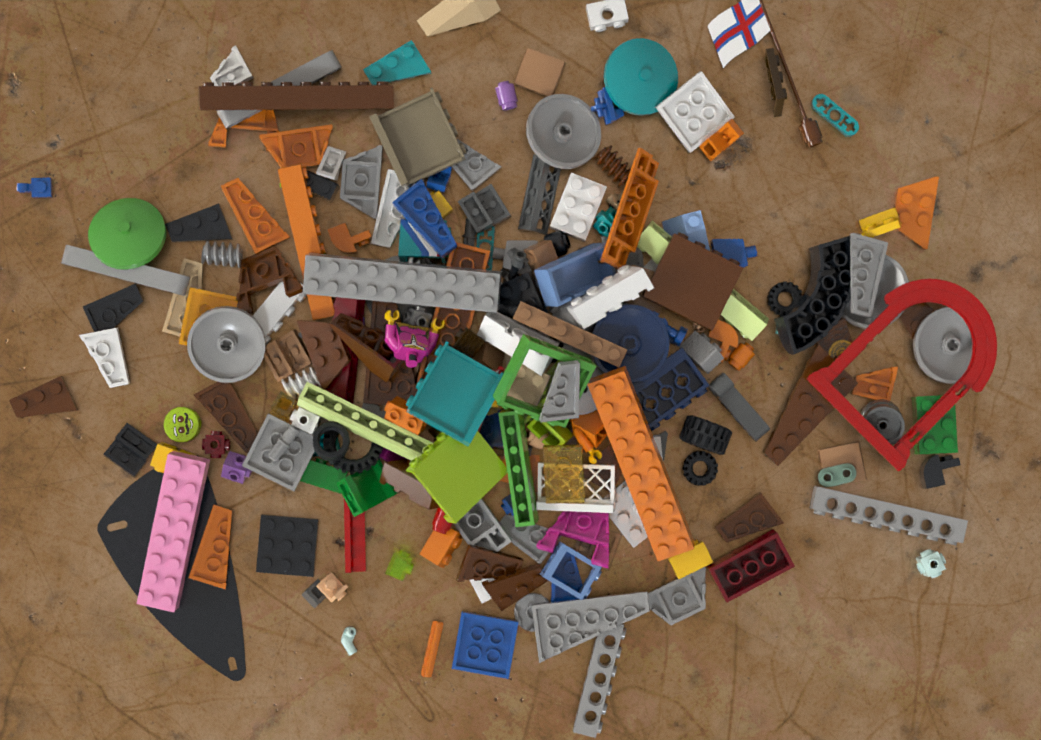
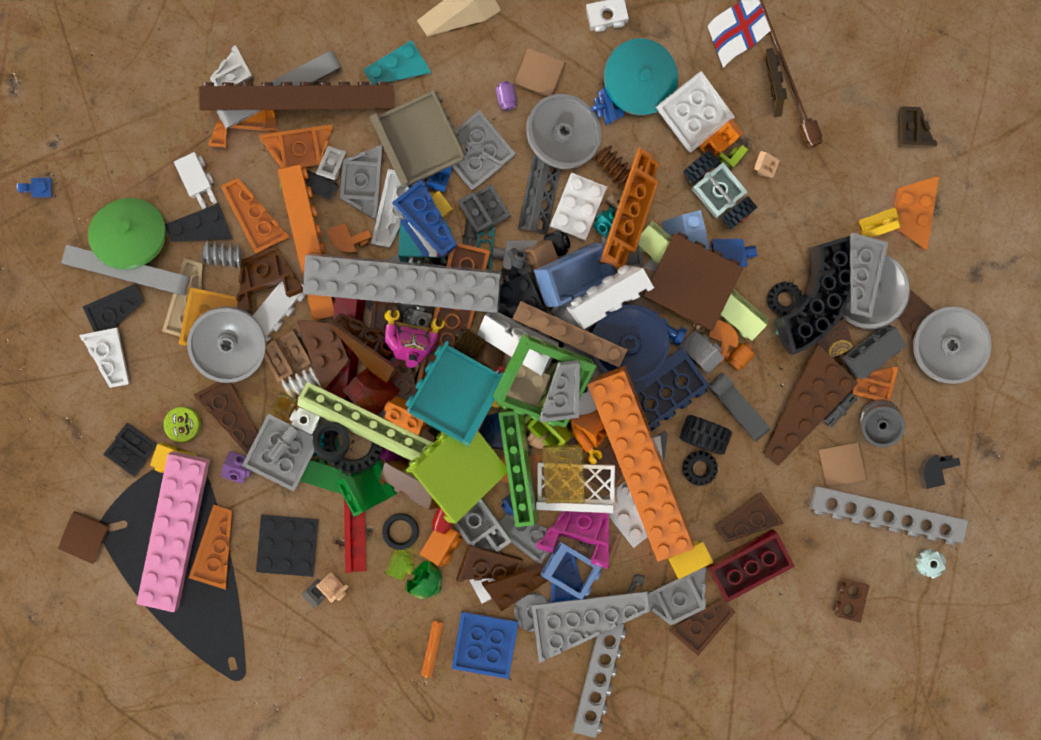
(44, 399): reddish brown wing -> none
(83, 537): none -> reddish brown slope
(195, 178): none -> white hinge
(223, 444): dark red brick -> none
(347, 640): light aqua arm -> none
(370, 391): none -> clear red slope
(386, 527): none -> black tyre
(425, 582): none -> green cylinder
(485, 139): none -> light grey wing
(637, 580): none -> dark grey hand
(703, 626): none -> reddish brown wing
(719, 190): none -> brick
(736, 155): none -> lime bracket
(766, 164): none -> light nougat bracket
(837, 476): sand green plate -> none
(840, 410): none -> dark grey pin
(849, 119): teal beam -> none
(857, 601): none -> reddish brown brick
(874, 351): none -> dark grey brick
(914, 128): none -> dark brown wing
(943, 435): green brick -> none
(974, 378): red door -> none

